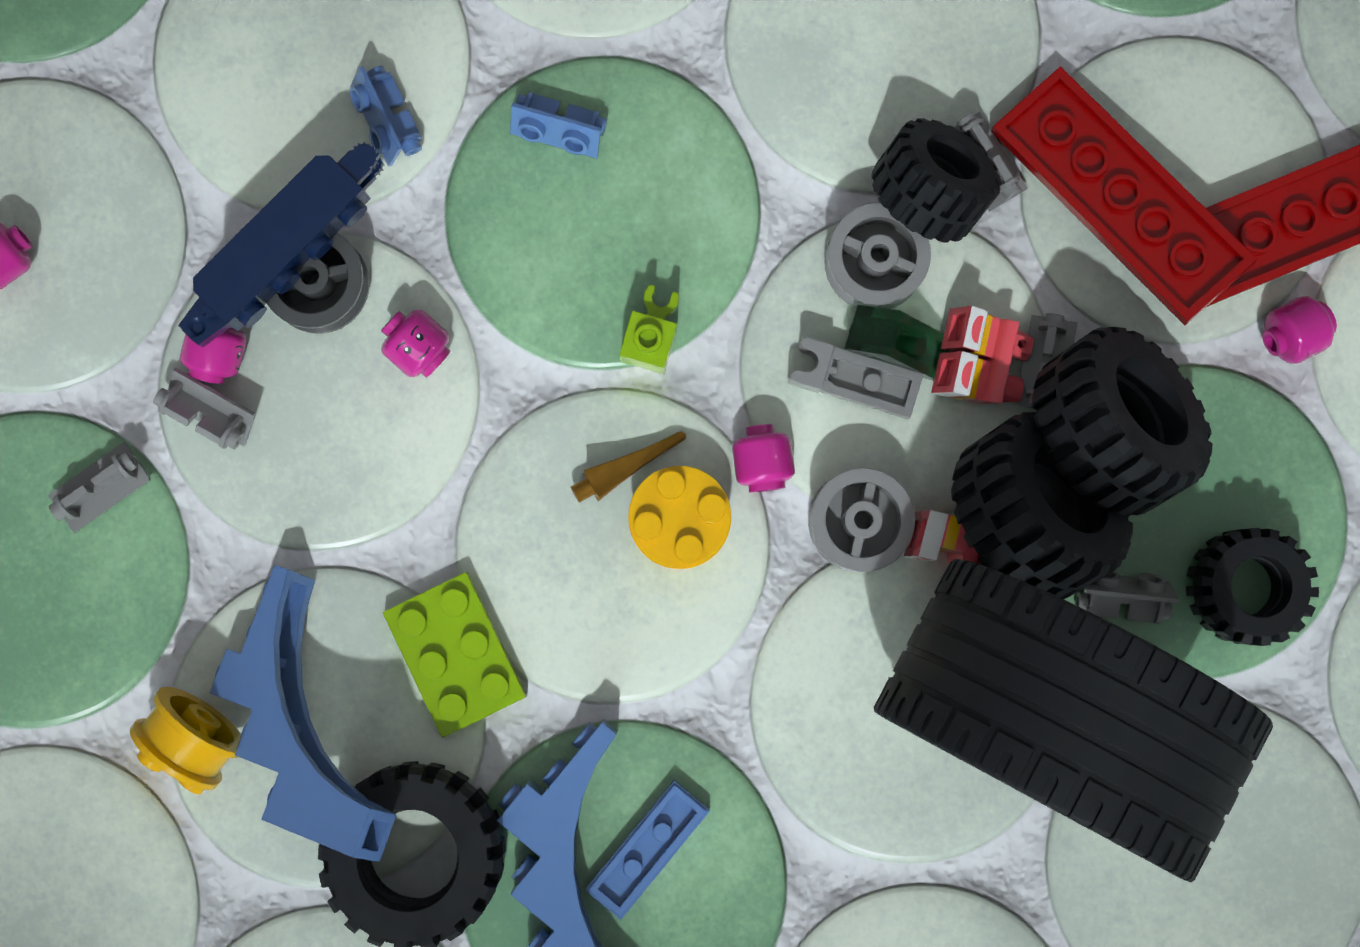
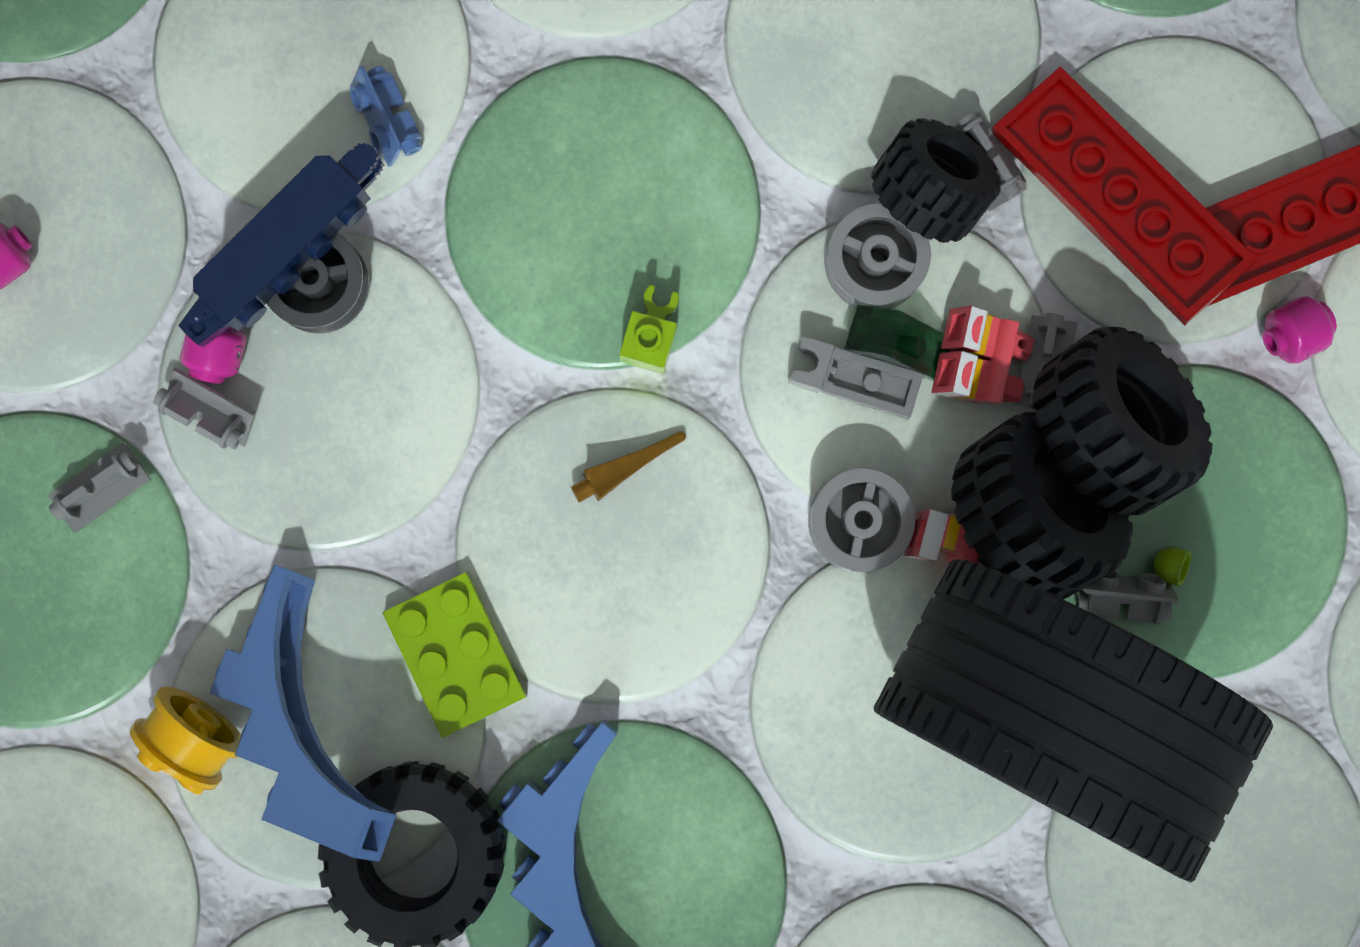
(415, 343): dark pink head -> none
(537, 121): medium blue hinge -> none
(647, 849): medium blue tile -> none
(679, 517): yellow wheel -> none
(763, 459): dark pink head -> none
(1172, 564): none -> lime hinge
(1288, 578): black tyre -> none

